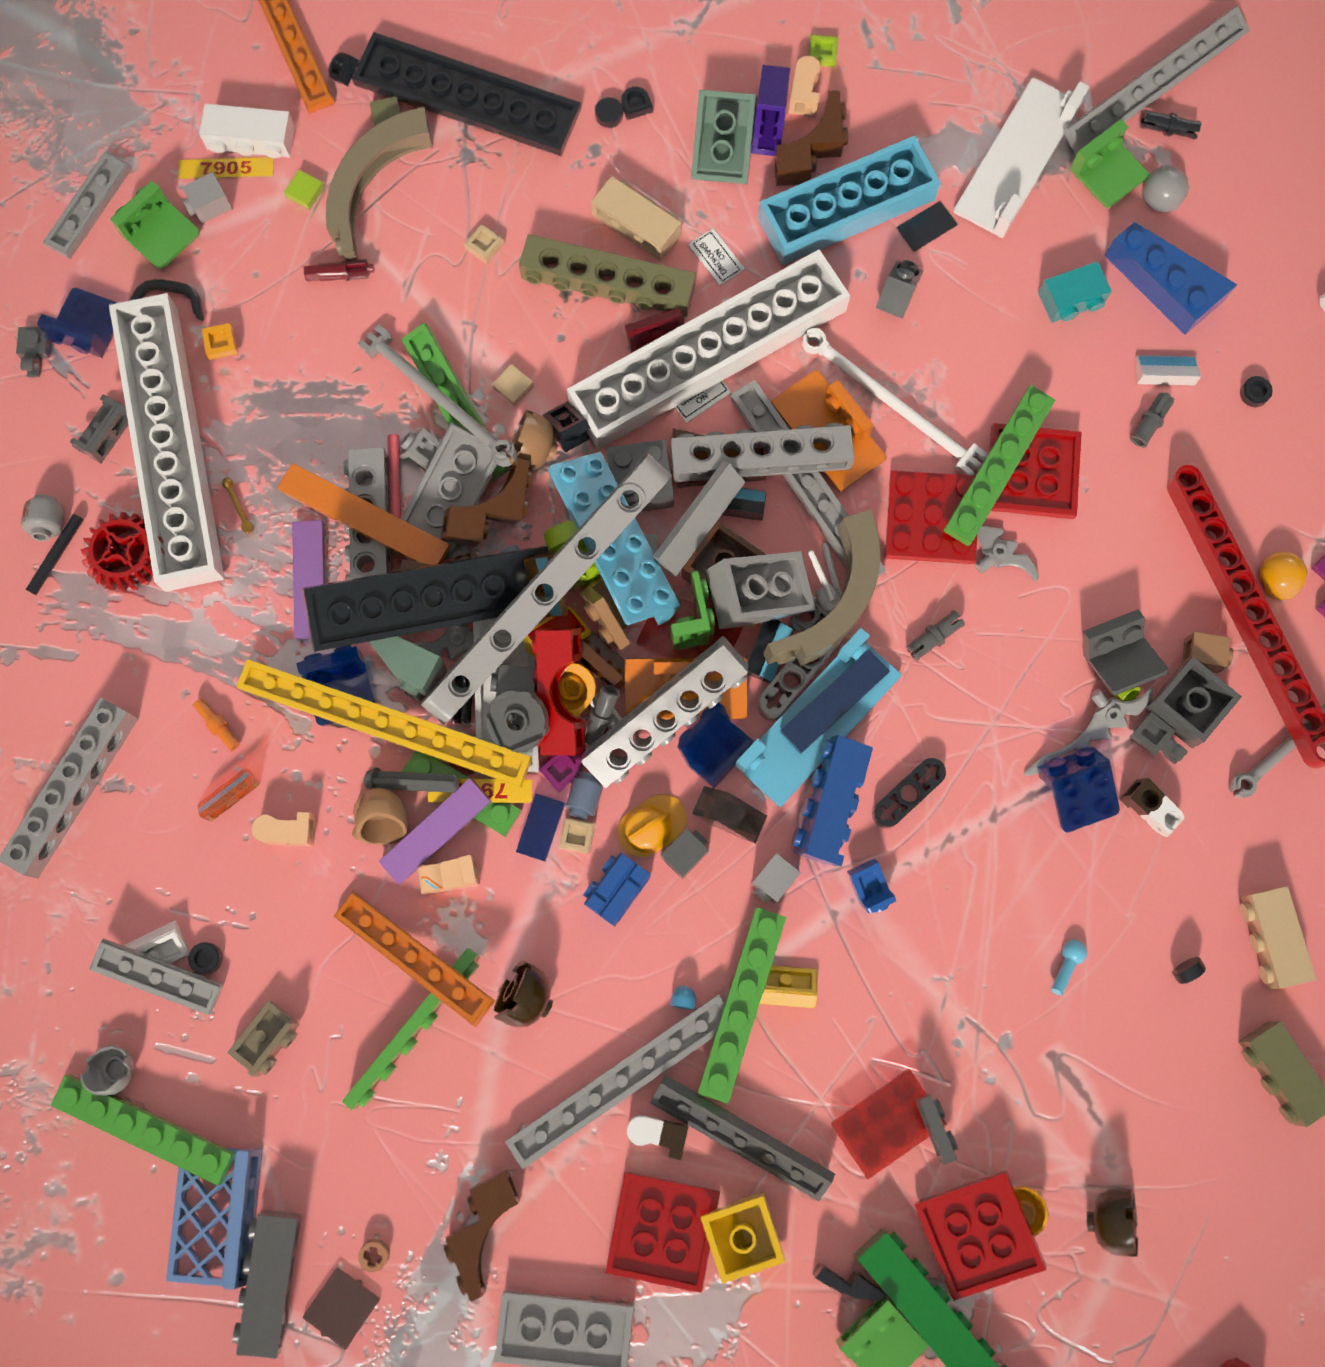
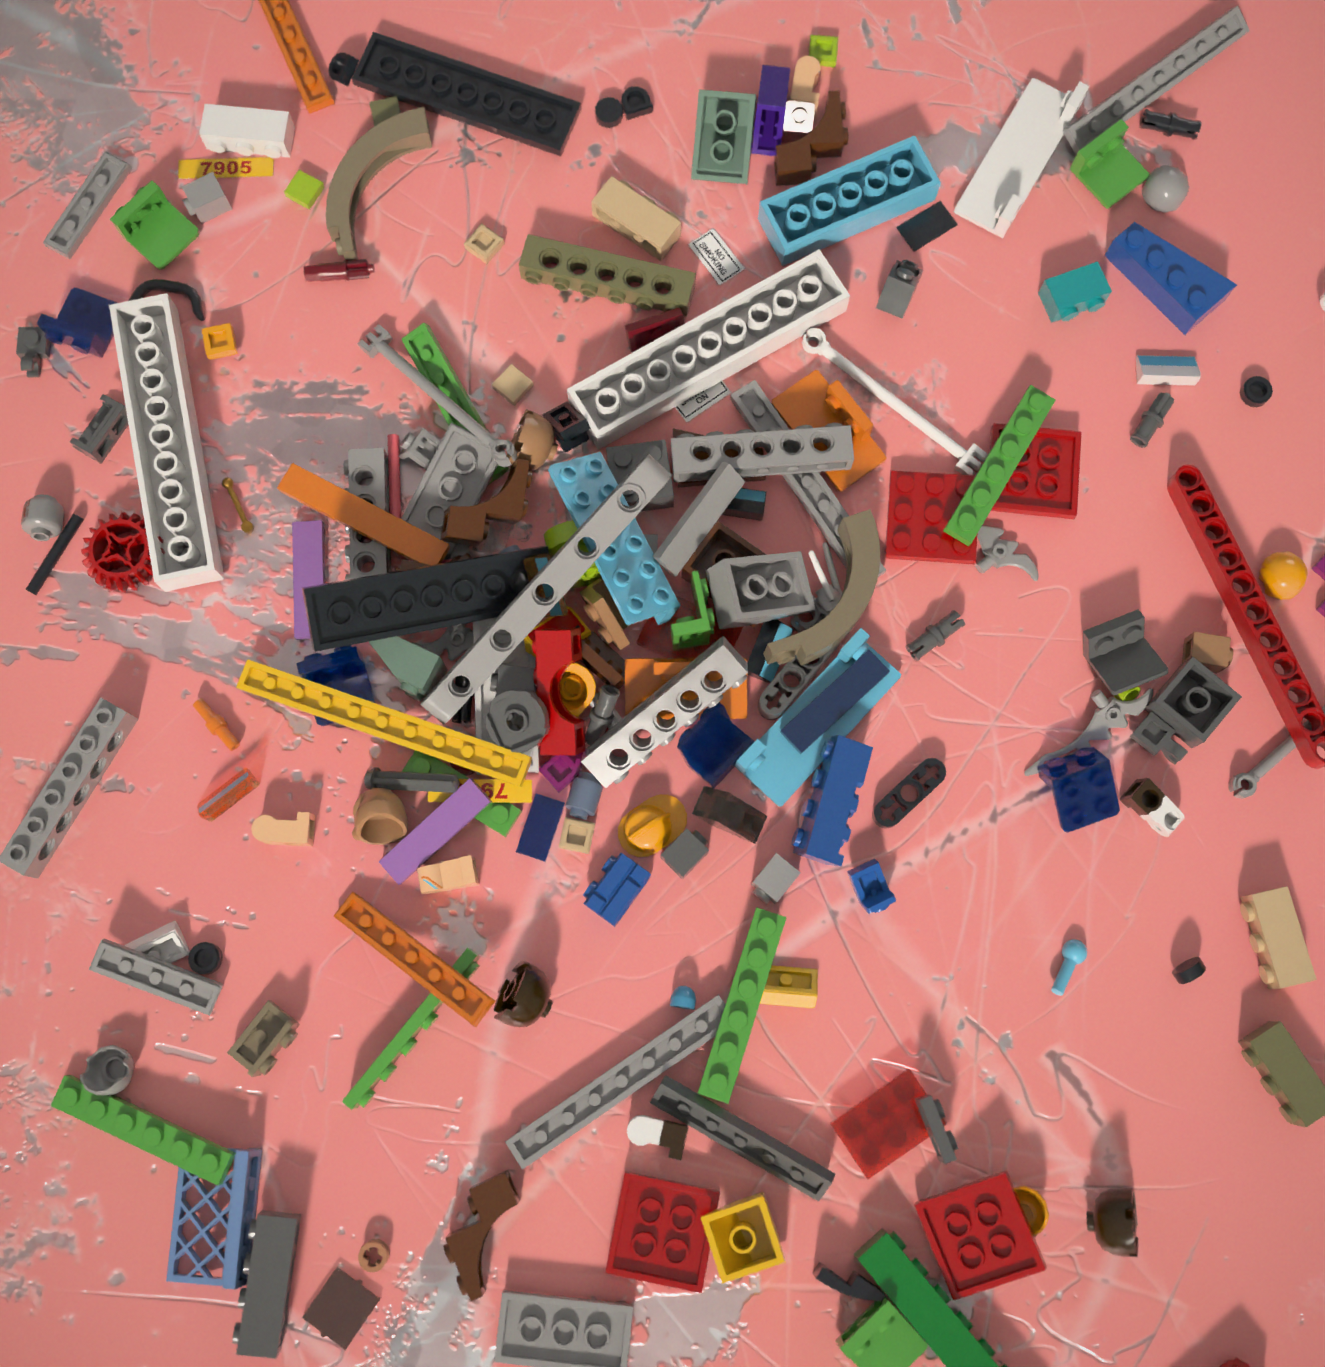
(799, 116): none -> bracket

